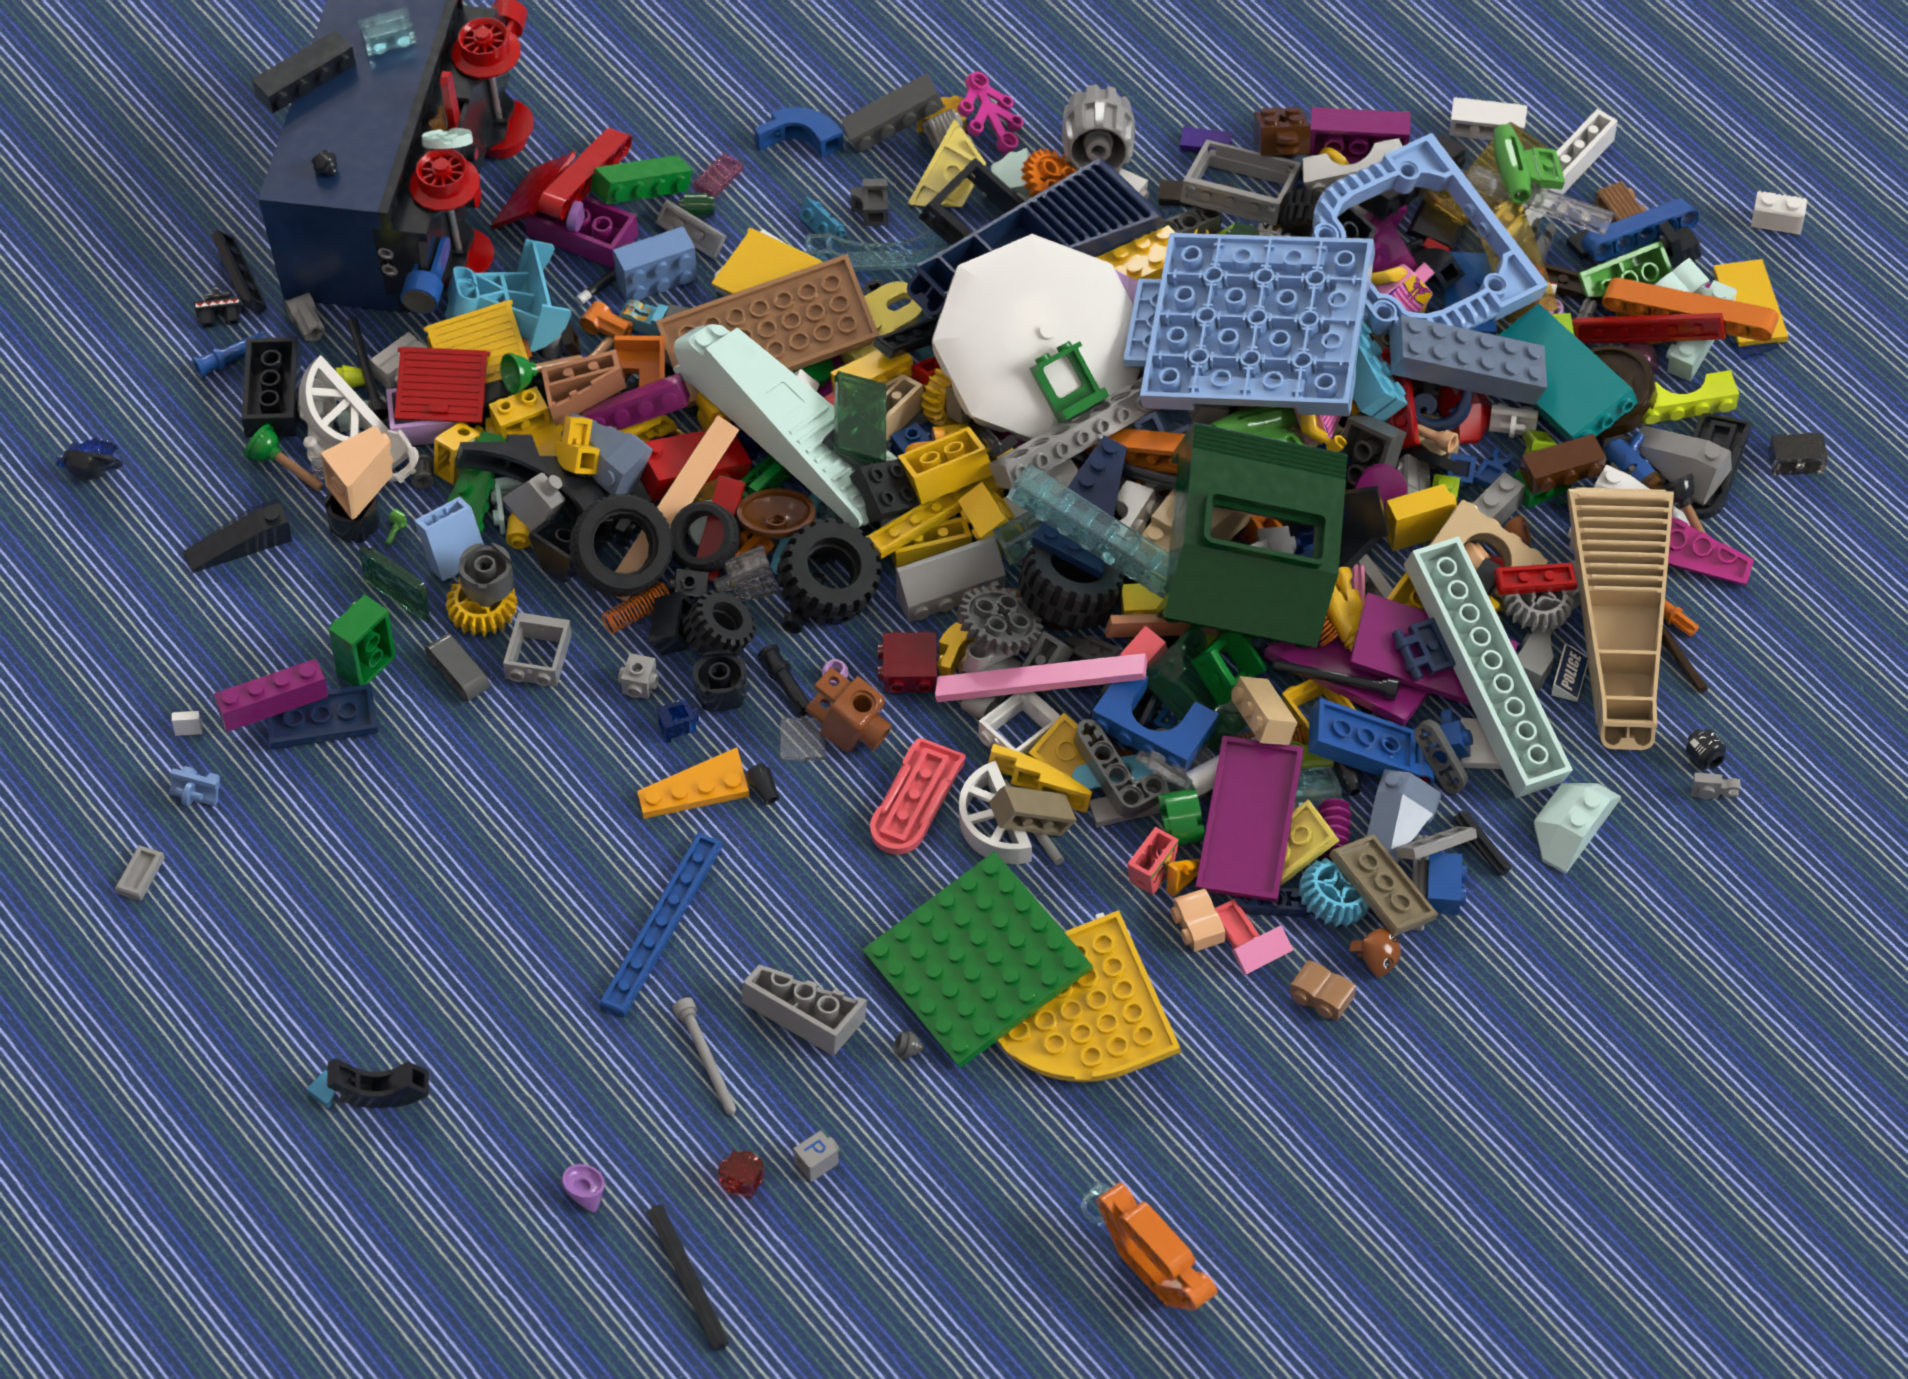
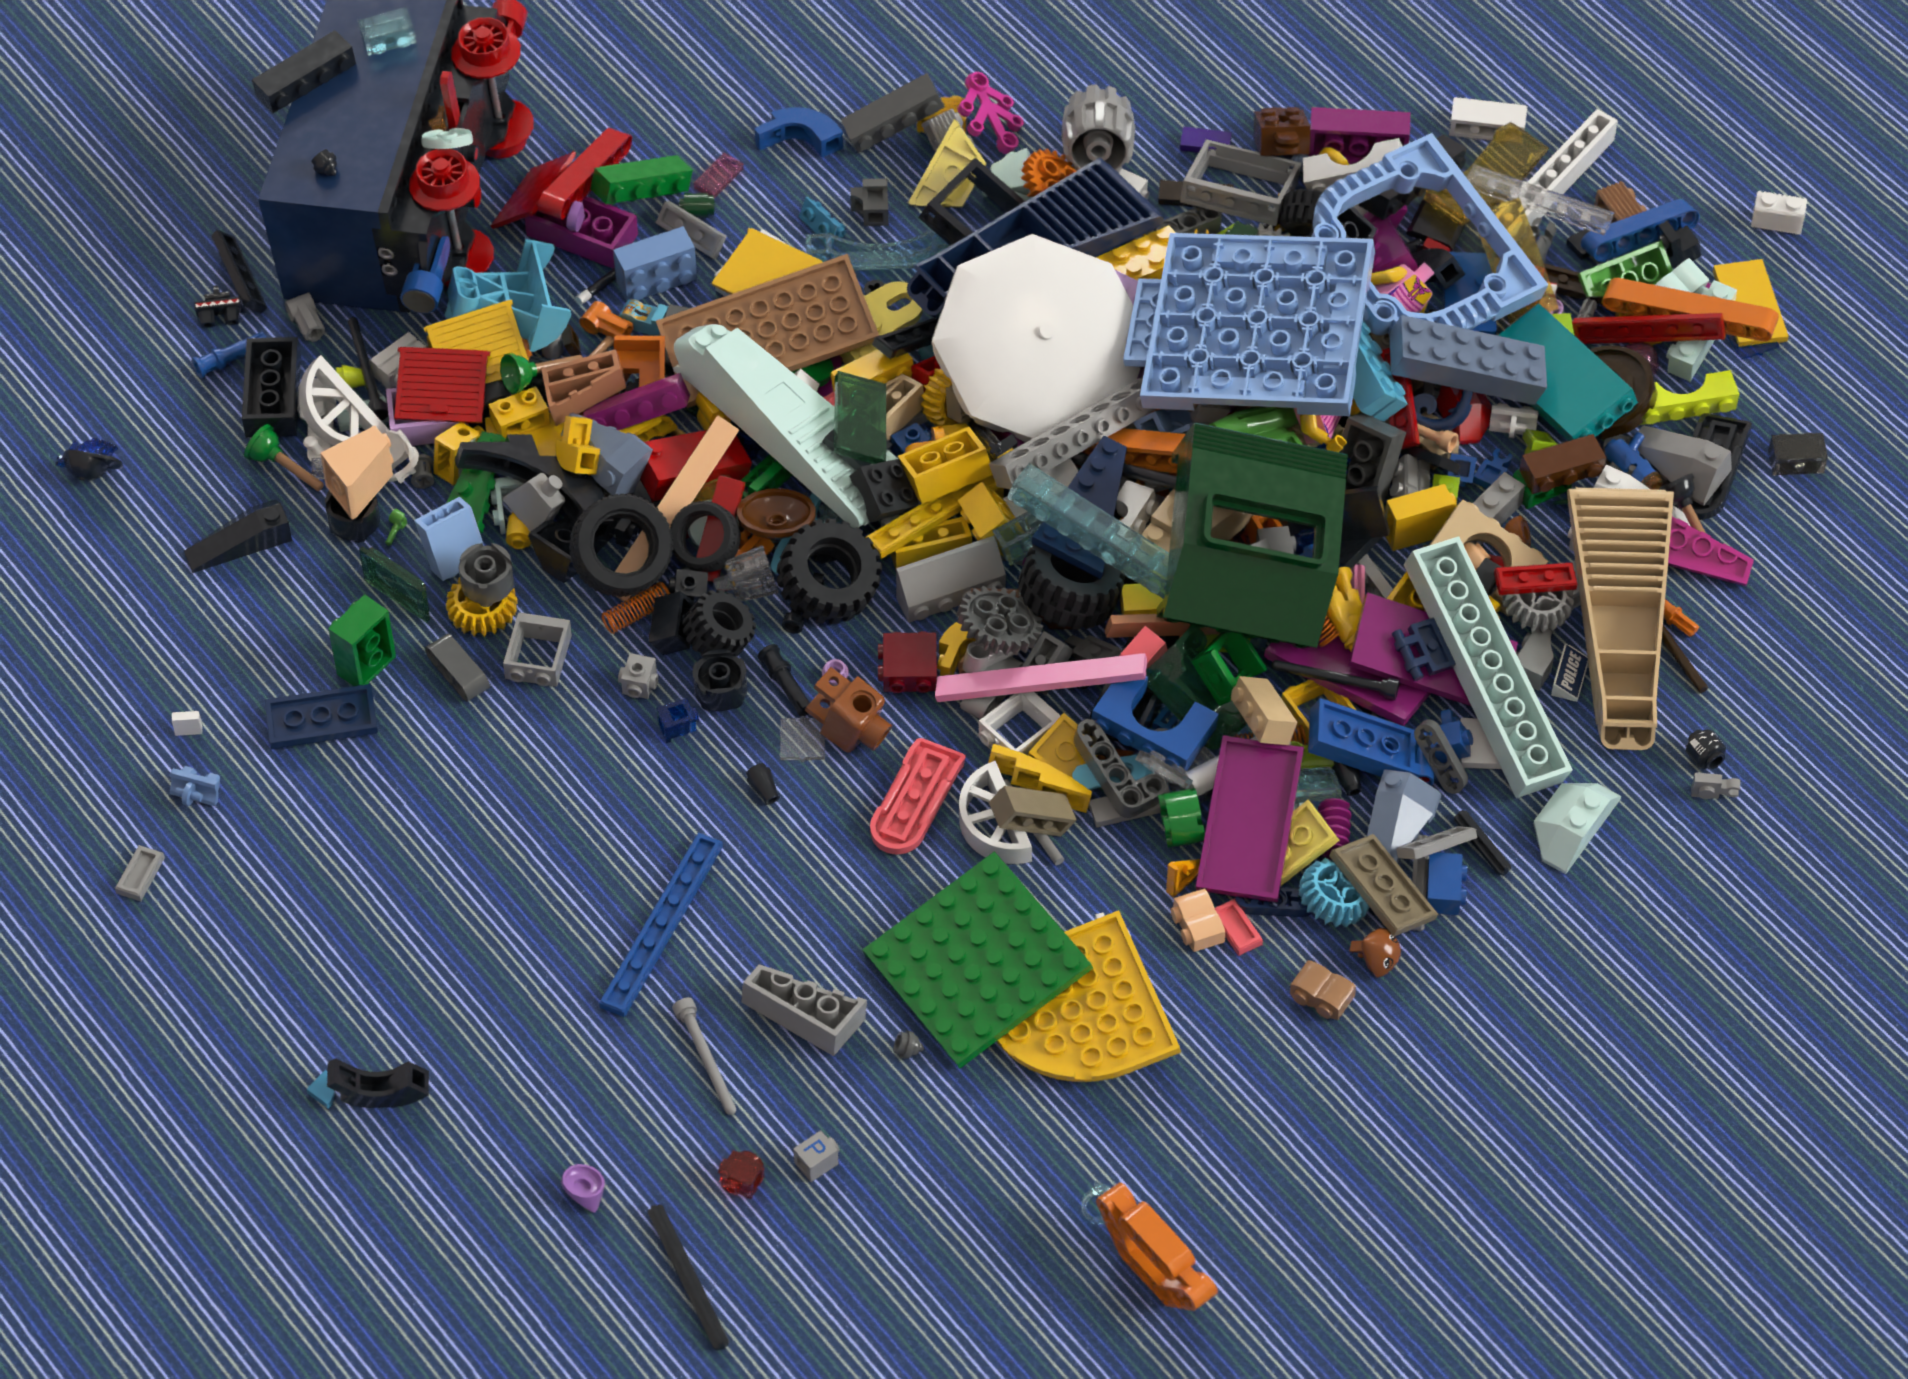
(271, 695): magenta brick -> none
(701, 785): light orange wing -> none
(1080, 399): green window -> none
(1146, 867): coral torso -> none
(1262, 950): bright pink tile -> none
(1388, 479): magenta tile -> none
(1521, 167): bright green plate -> none

